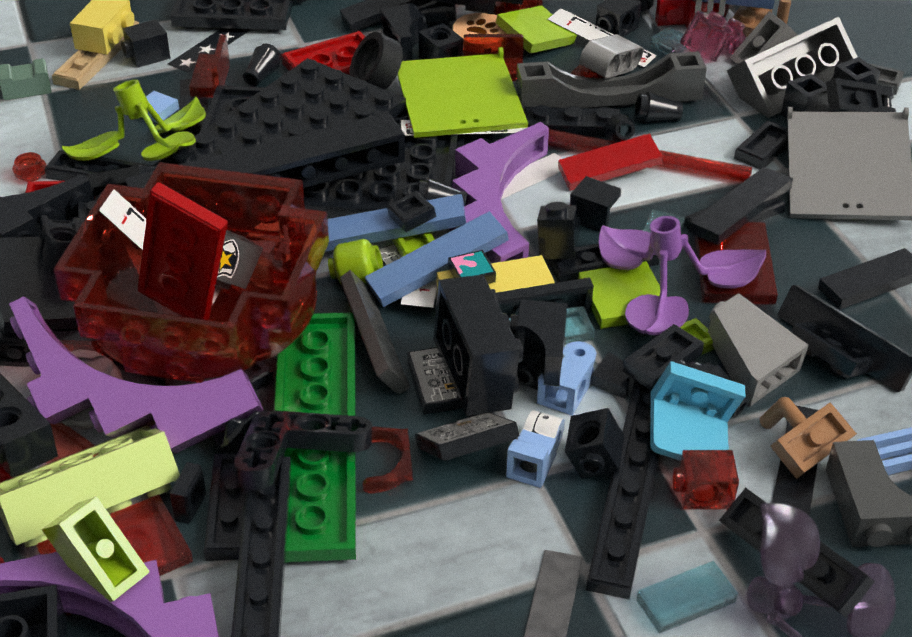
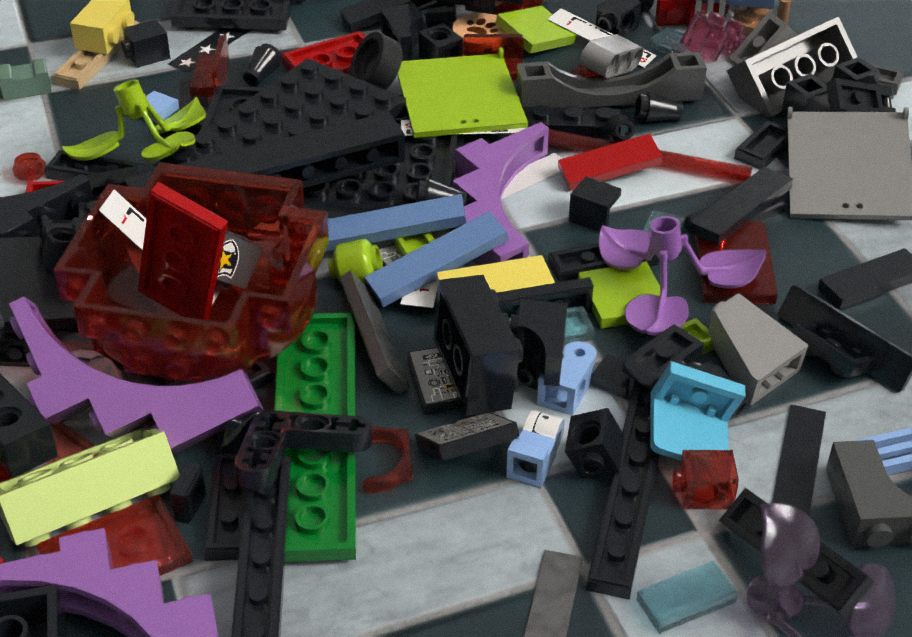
(96, 548): lime slope -> none
(411, 211): black tile -> none
(472, 264): tile -> none
(558, 231): black arch -> none
(810, 437): medium nougat plate -> none

